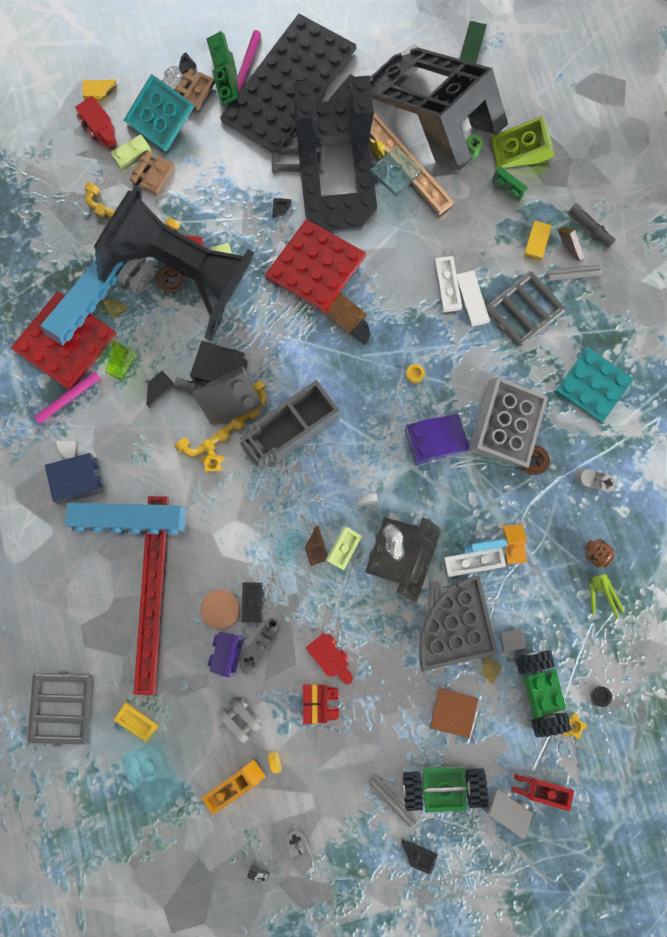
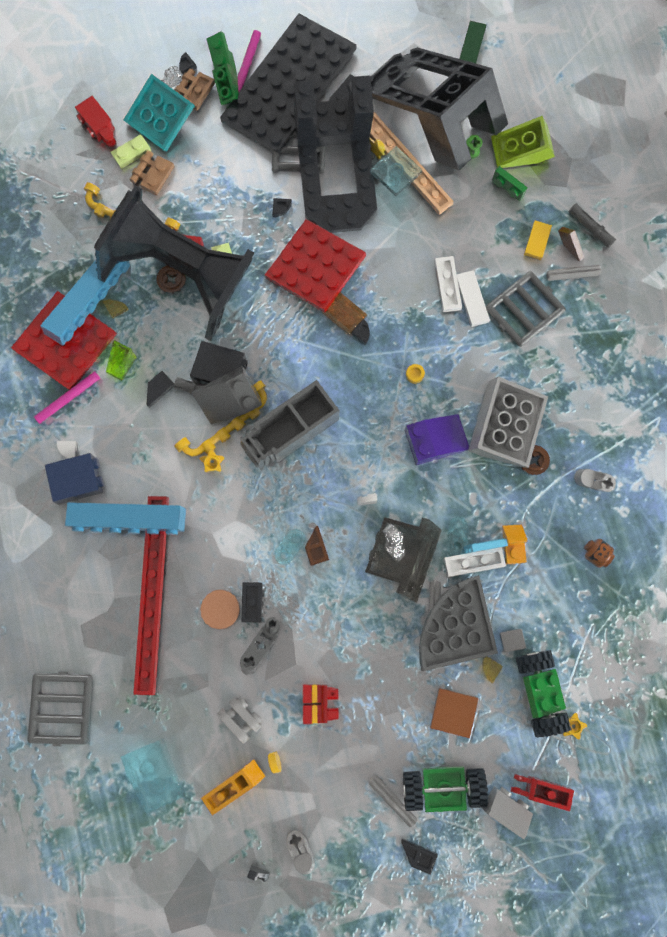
(97, 88): yellow tile -> none
(136, 722): yellow tile -> none
(137, 274): light grey brick -> none
(226, 654): dark purple slope -> none
(329, 658): red hinge -> none
(343, 548): yellowish green plate -> none
(594, 385): teal plate -> none
(601, 696): black tile -> none
(603, 584): lime plant -> none

